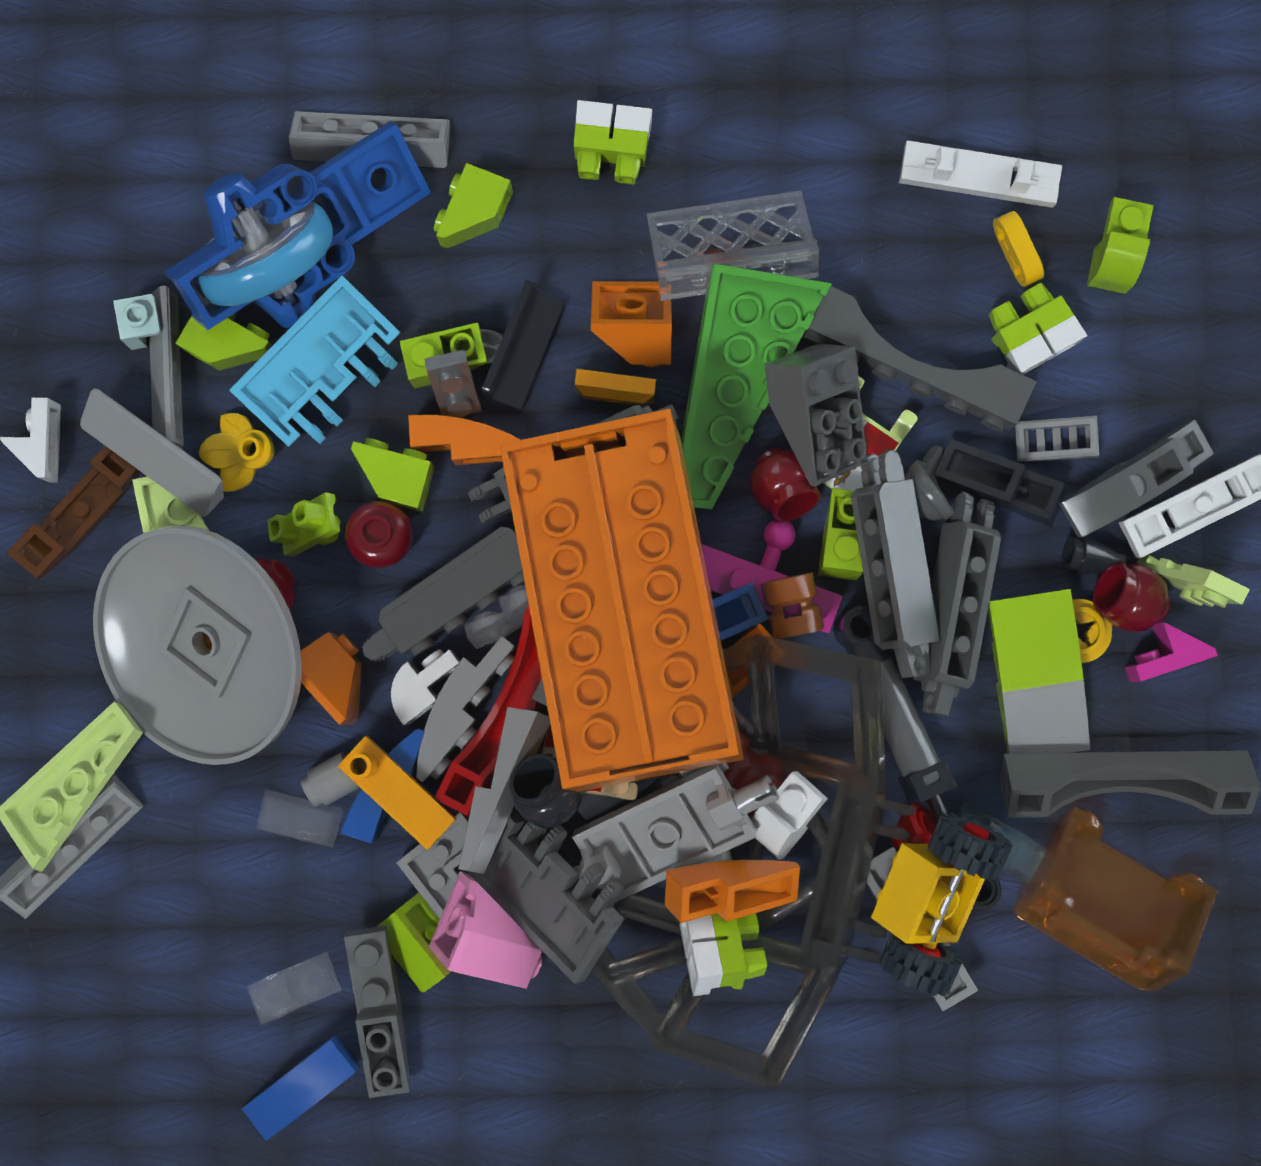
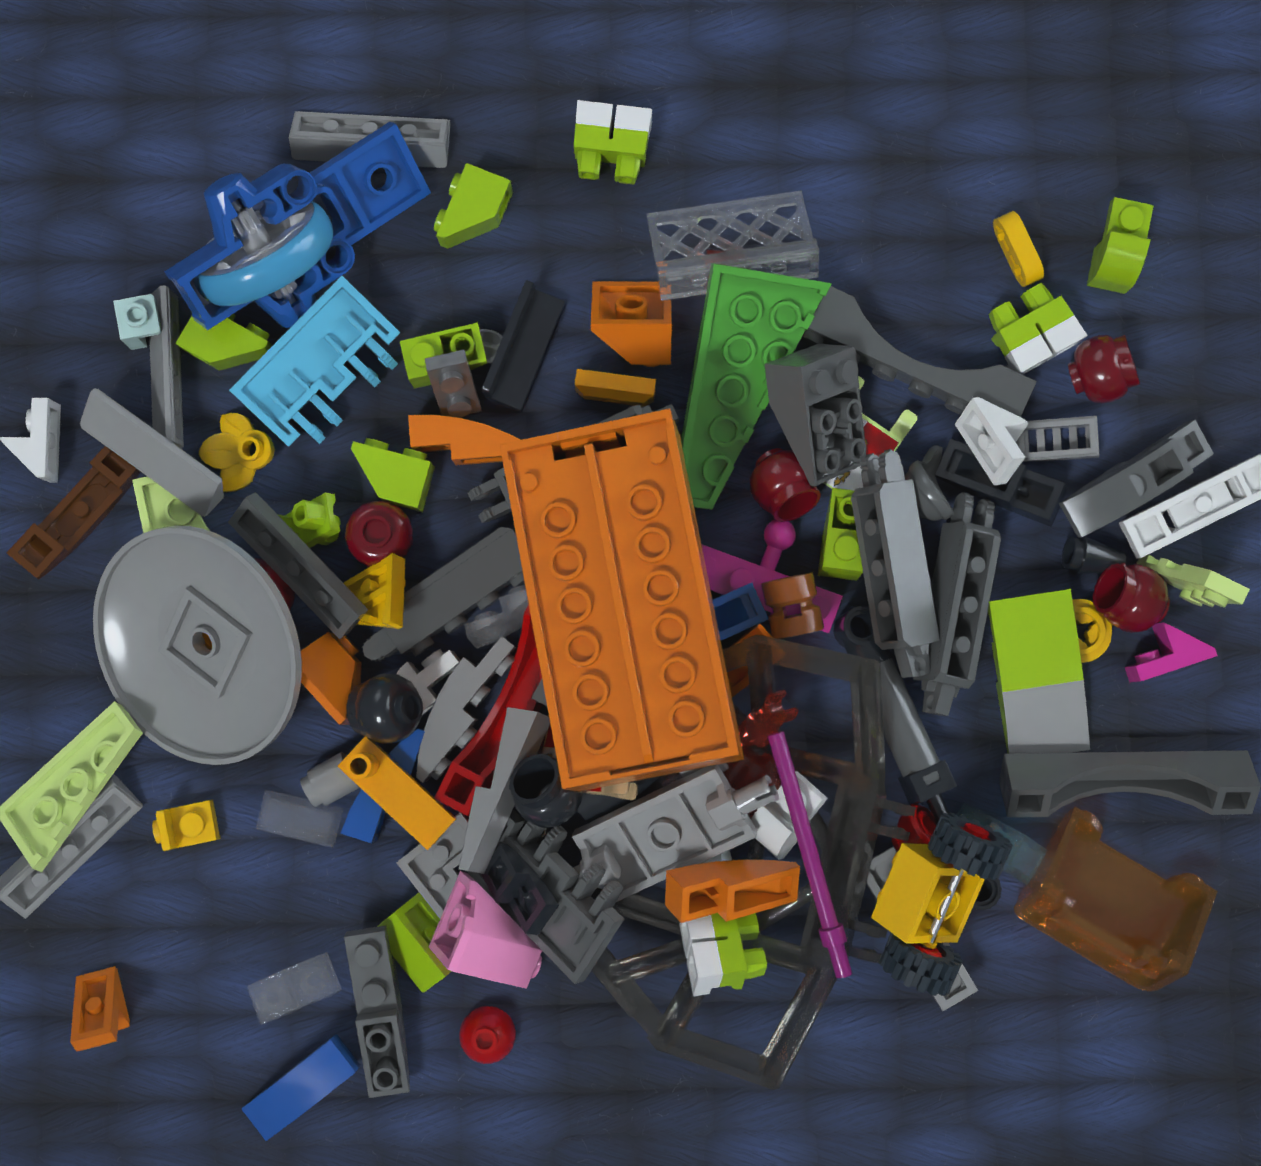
(98, 1009): none -> orange slope
(186, 825): none -> yellow bracket
(297, 565): none -> dark grey plate
(381, 592): none -> yellow wing
(384, 708): none -> black piece
(487, 1035): none -> red brick
(517, 884): none -> black slope
(765, 721): none -> clear red plate
(831, 932): none -> magenta bar
(980, 174): white hinge -> none
(992, 438): none -> white slope
(1103, 368): none -> dark red piece

